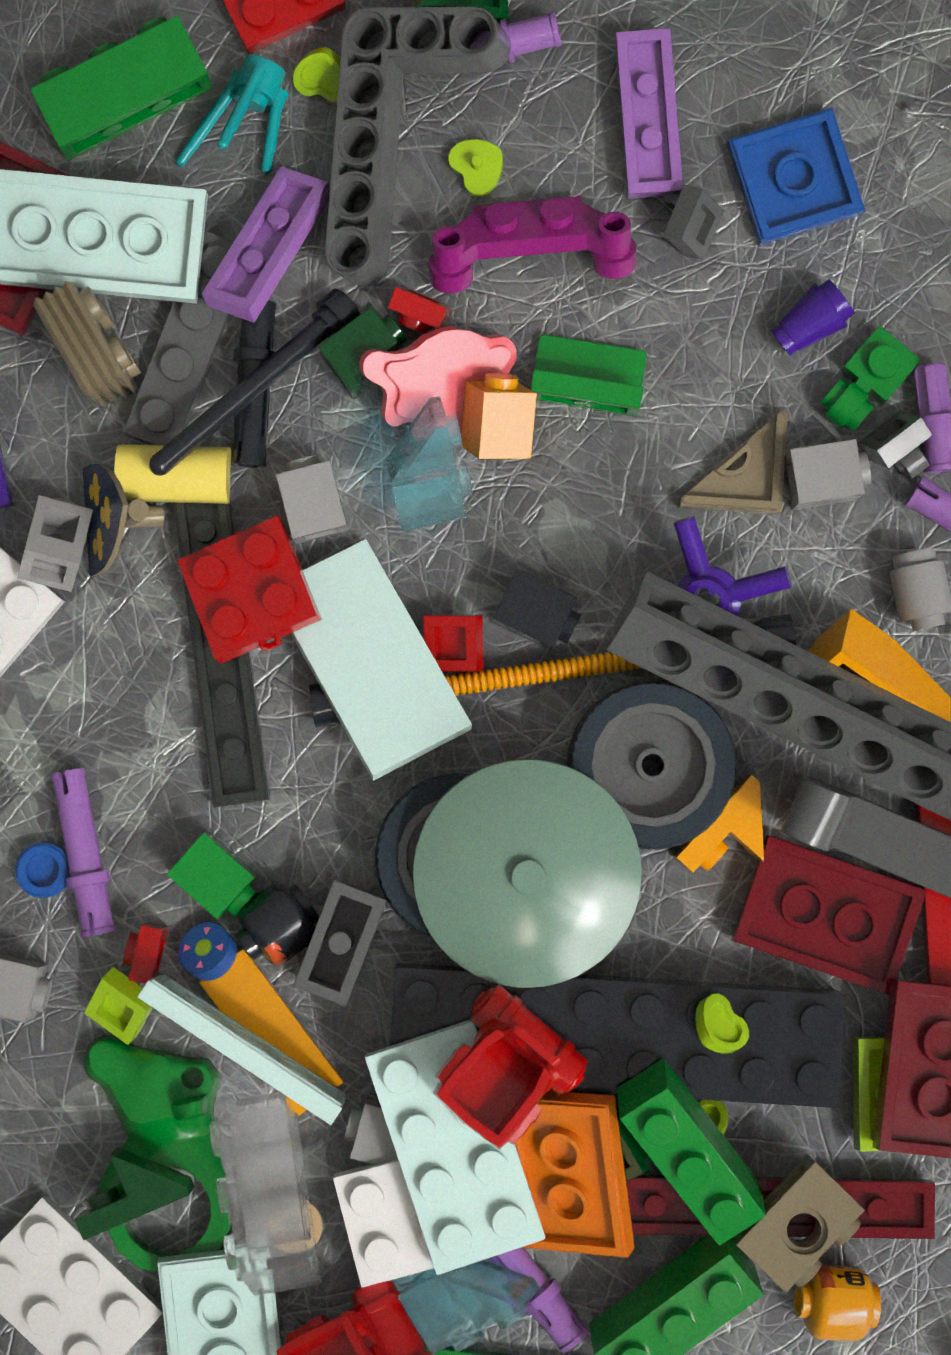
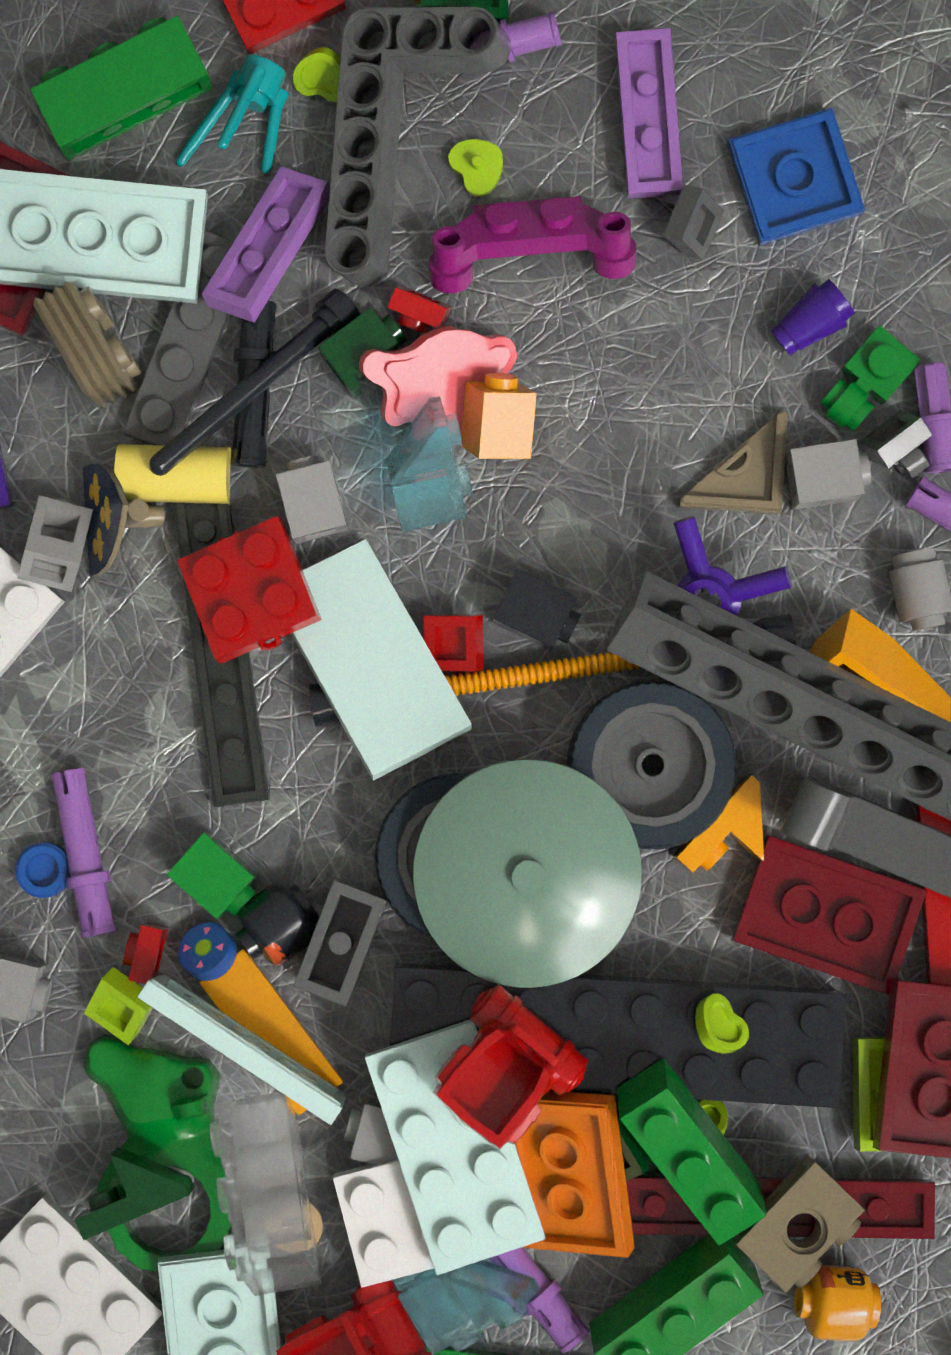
(589, 375): green panel -> none

